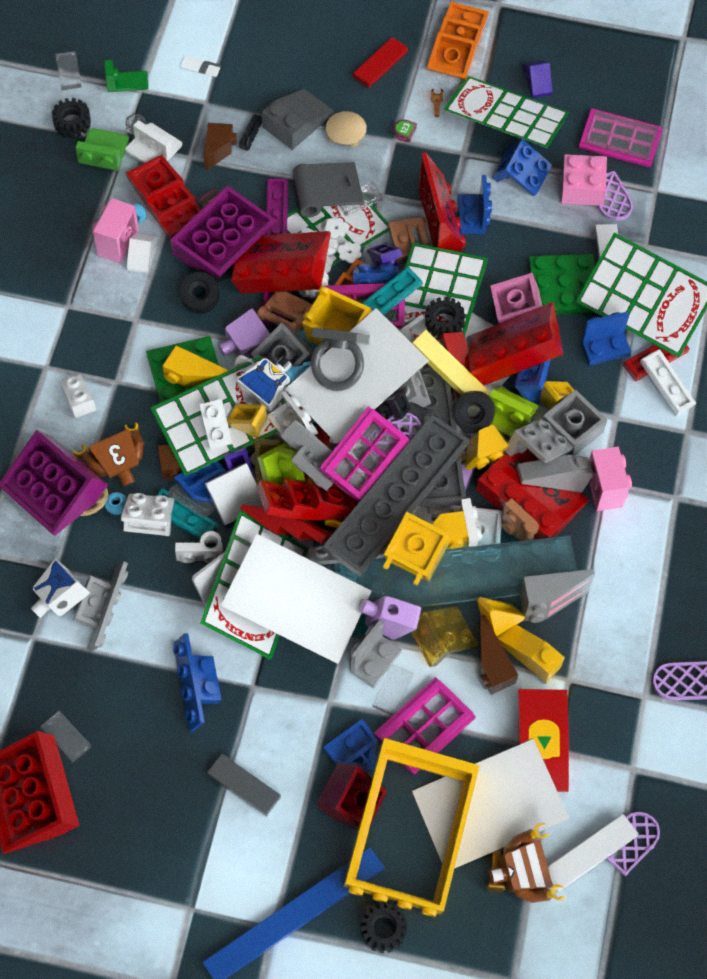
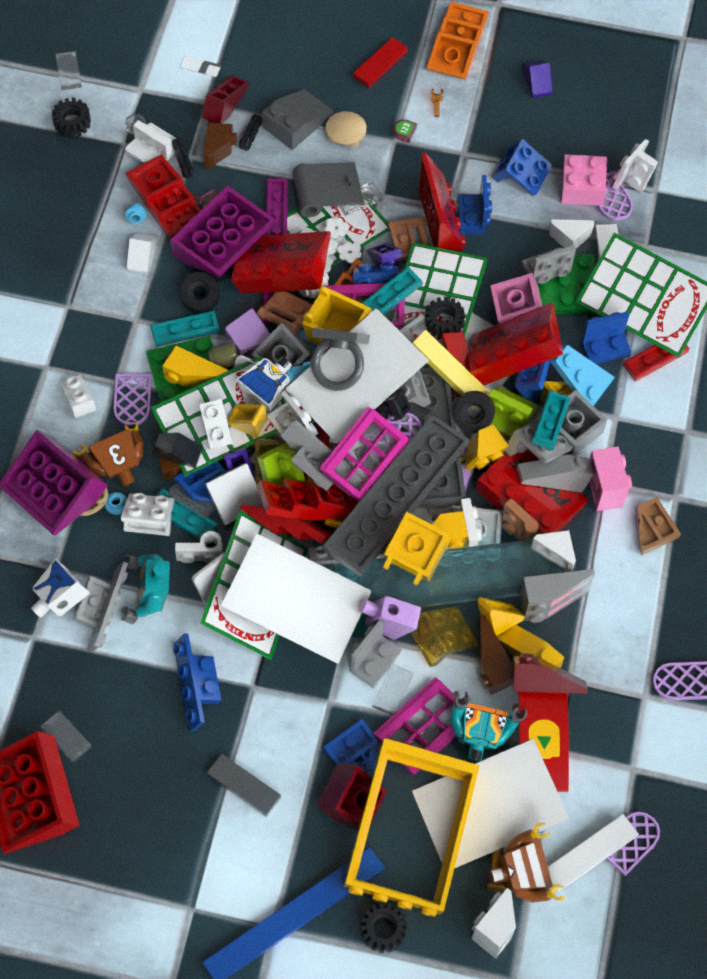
(102, 149): bright green bracket -> none
(115, 229): bright pink brick -> none
(124, 80): green bracket -> none
(139, 397): none -> lavender window
(152, 585): none -> teal torso
(177, 449): none -> black slope
(182, 157): none -> black axle
(184, 328): none -> teal tile
(224, 99): none -> dark red slope
(224, 355): none -> olive piece
(482, 725): none -> torso
(496, 927): none -> white slope
(507, 111): white sticker -> none
(538, 675): none -> dark red slope
(550, 264): none -> light grey bracket
(551, 420): none -> teal tile
(556, 548): none -> white slope
(571, 231): none -> white slope
(582, 374): none -> medium azure wing
(620, 138): clear piece -> none
(636, 168): none -> white bracket
(654, 526): none -> medium nougat wing
(667, 382): white tile -> none

